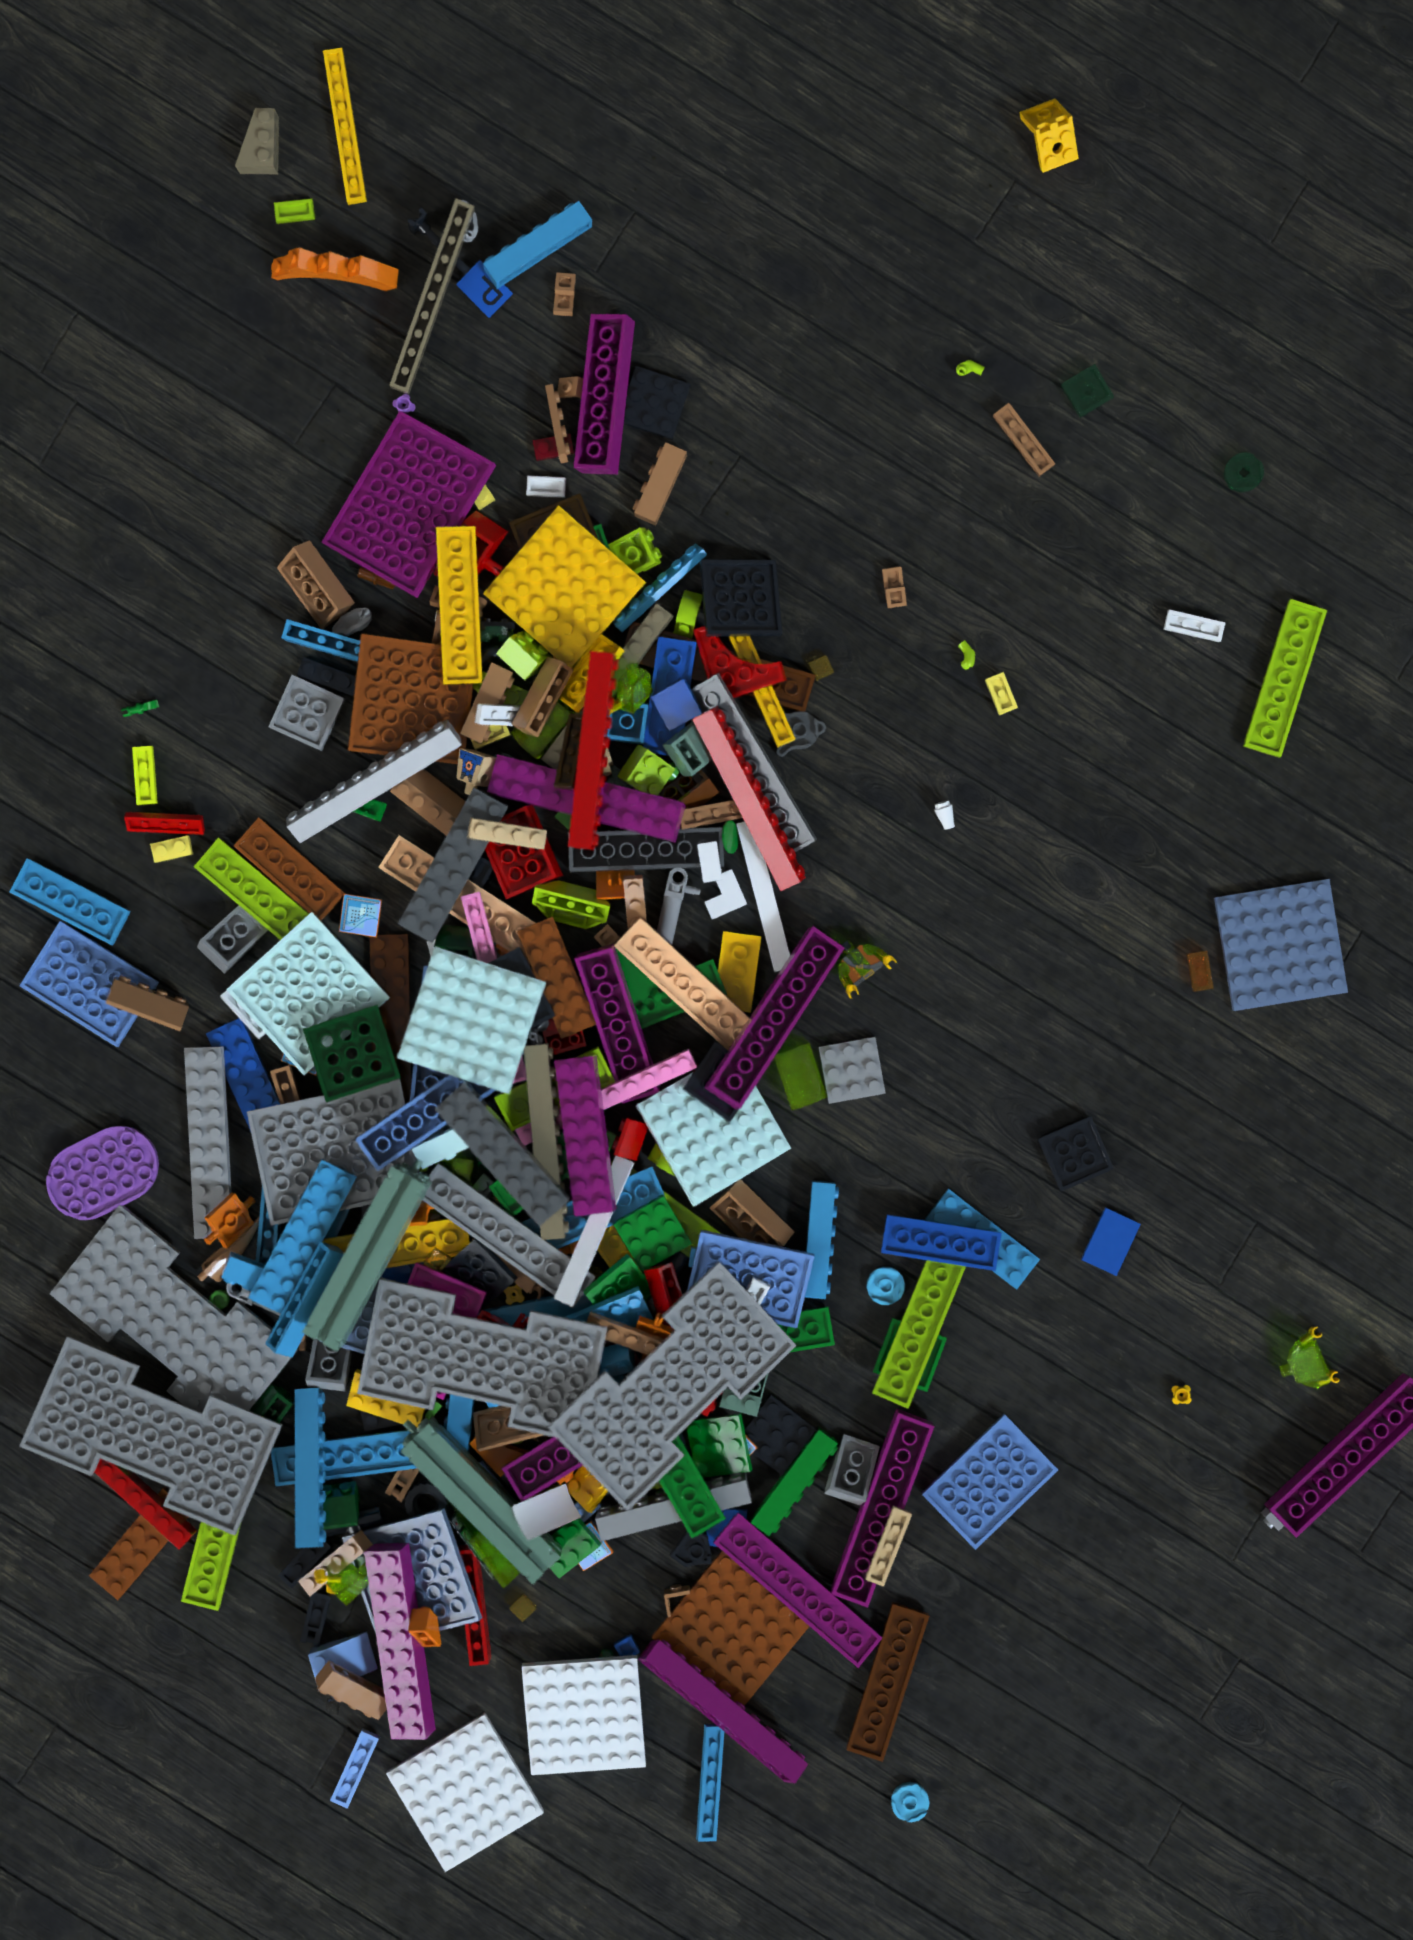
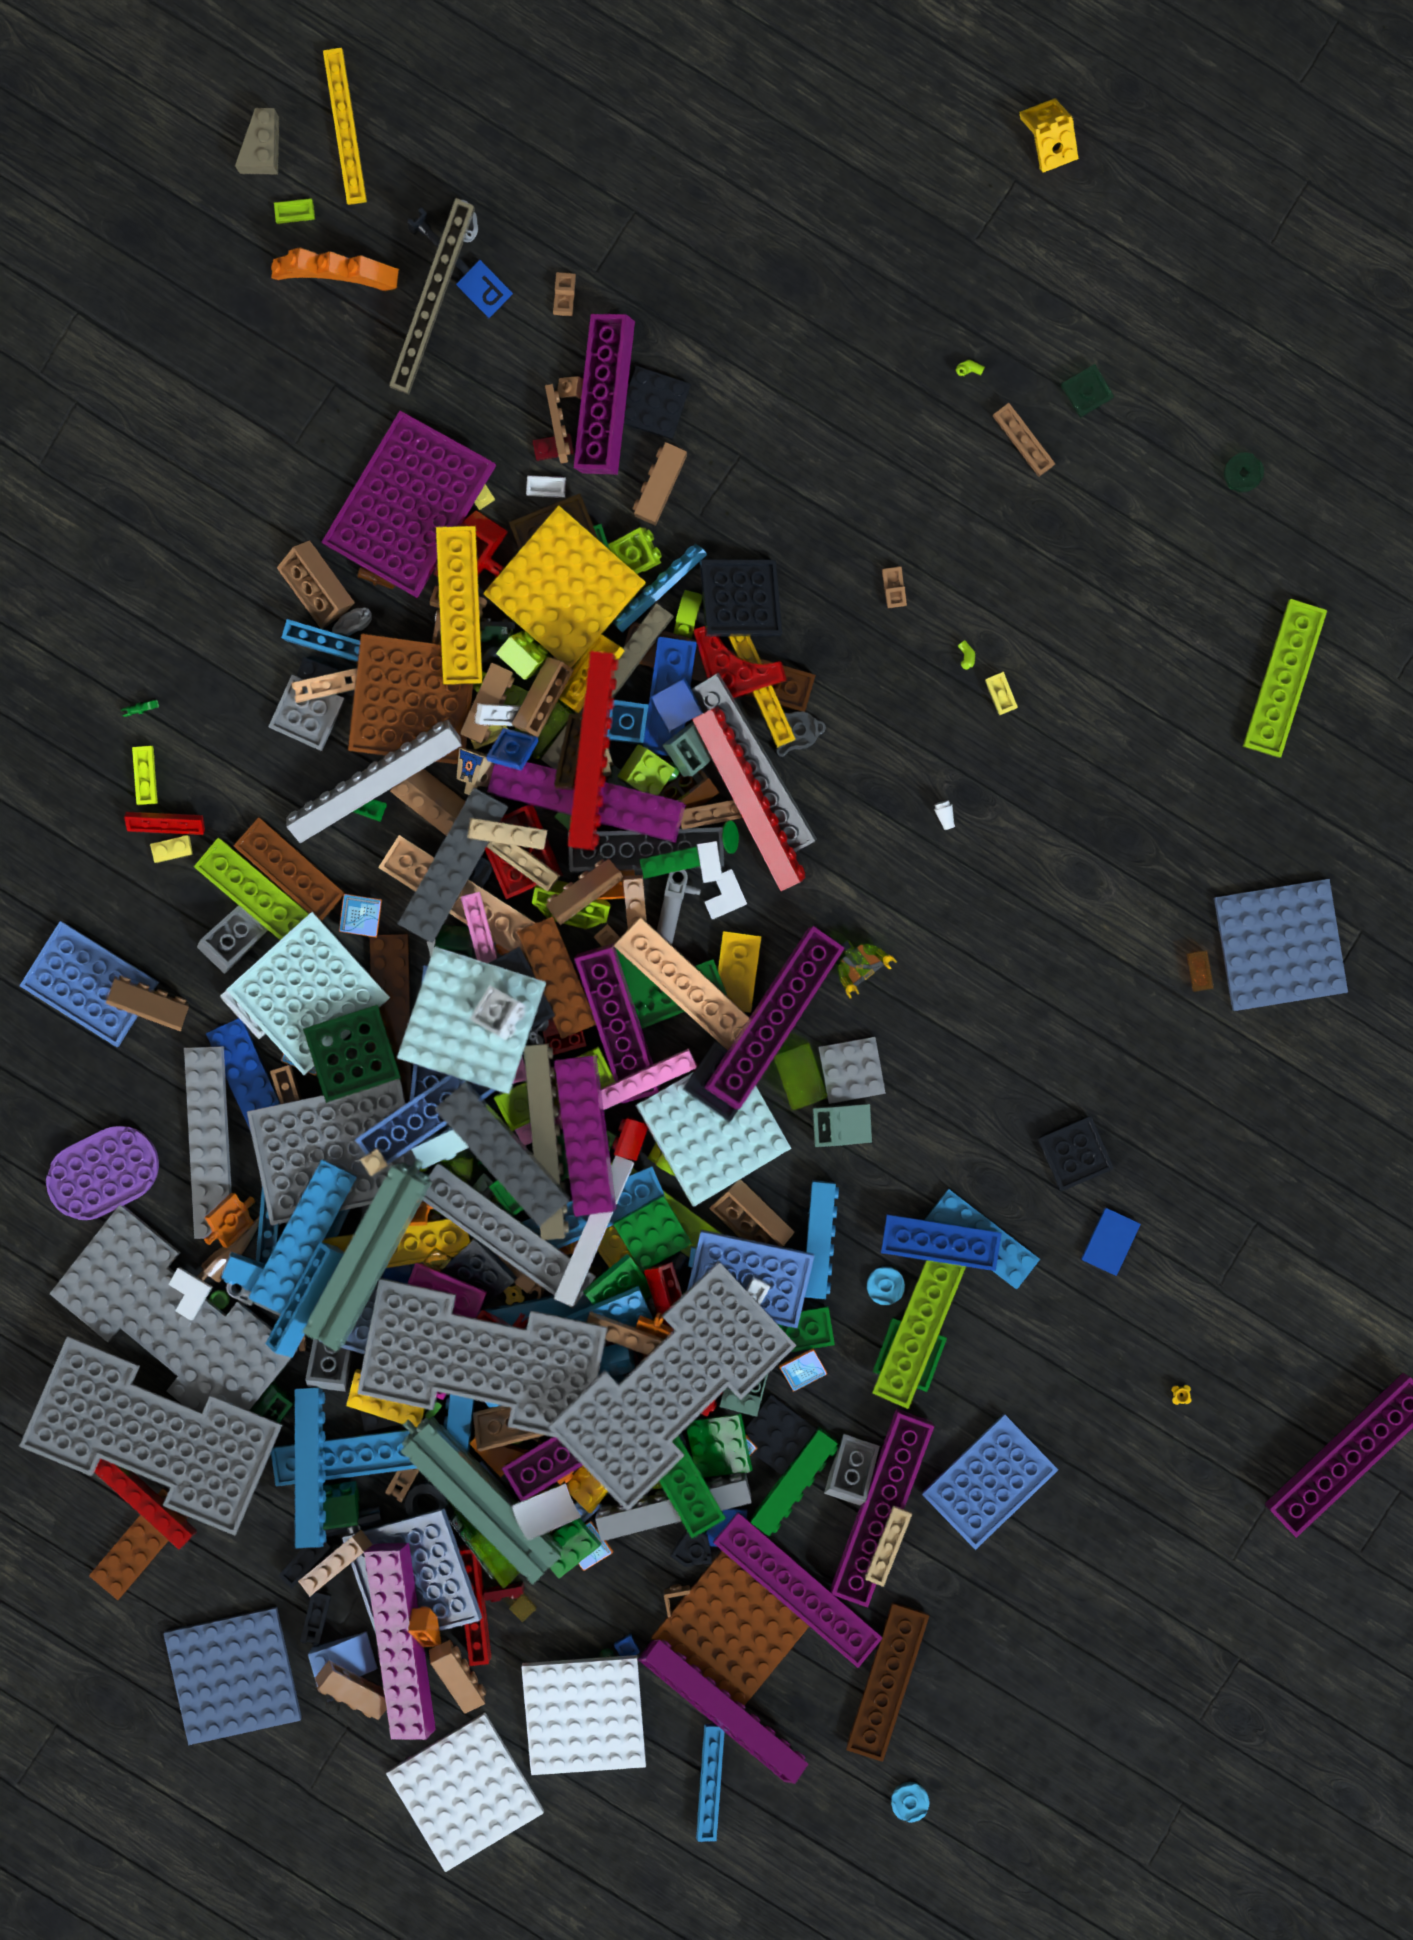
(70, 901): dark azure plate -> none
(194, 1290): none -> white tile
(209, 1567): lime plate -> none
(232, 1675): none -> sand blue plate
(324, 685): none -> light nougat plate
(346, 1583): clear neon green torso -> none
(354, 1768): light blue plate -> none
(374, 1162): none -> tan plate
(404, 399): medium lavender plate -> none
(457, 1676): none -> medium nougat brick
(496, 1593): none -> dark red plate
(498, 1013): none -> white plate
(512, 749): none -> blue tile
(526, 864): none -> tan plate
(538, 244): dark azure brick -> none
(584, 891): none -> medium nougat slope
(632, 689): clear neon green torso -> none
(670, 862): none -> green plate
(764, 898): white tile -> none
(803, 1369): none -> piece
(821, 668): clear yellow tile -> none
(842, 1125): none -> sand green slope
(1194, 626): white plate -> none
(1271, 1520): light grey plate -> none
(1307, 1362): clear neon green torso -> none

